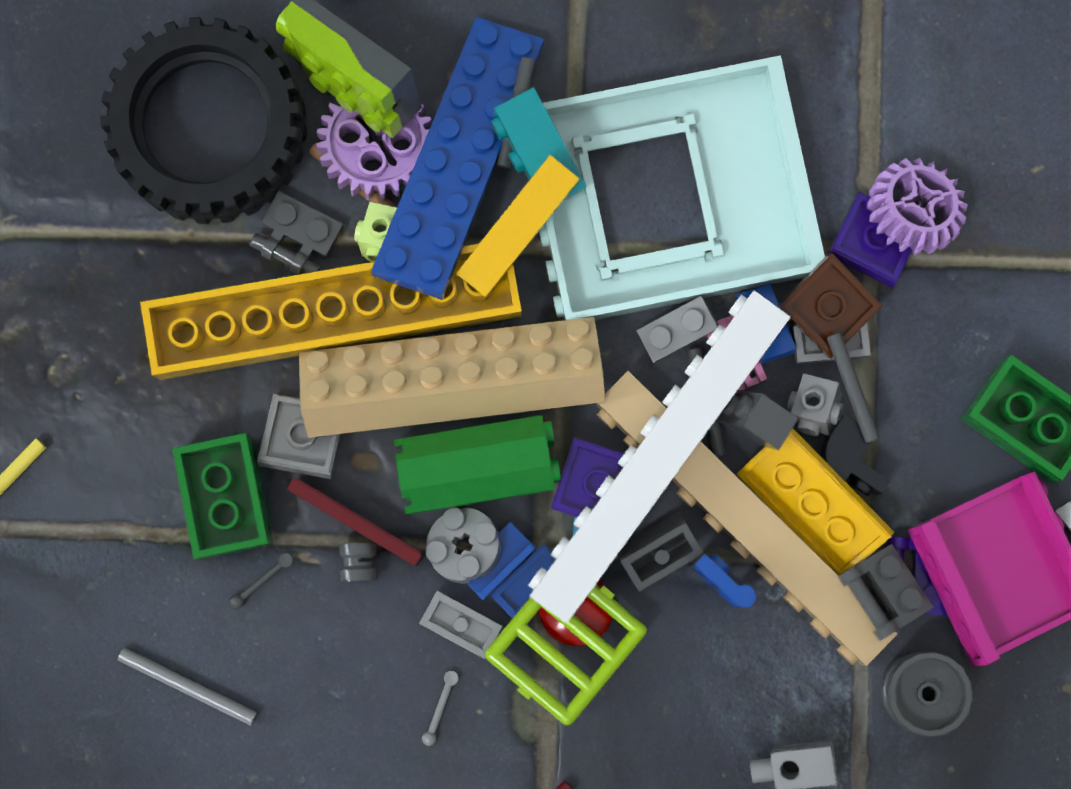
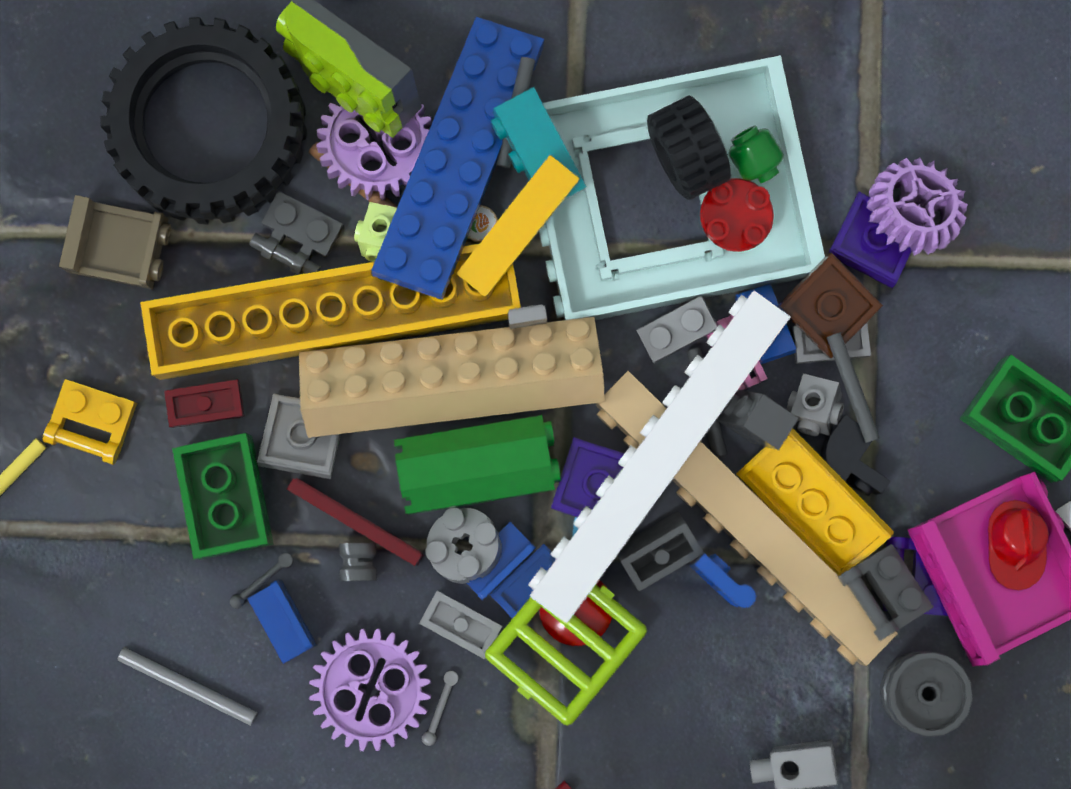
(92, 409): none -> yellow plate
(115, 243): none -> dark tan panel
(204, 403): none -> dark red plate
(282, 621): none -> blue panel
(401, 702): none -> lavender gear
(482, 224): none -> tile
(527, 316): none -> light grey tile
(689, 147): none -> black tyre
(737, 215): none -> red dish
(756, 154): none -> green head
(1017, 544): none -> red piece

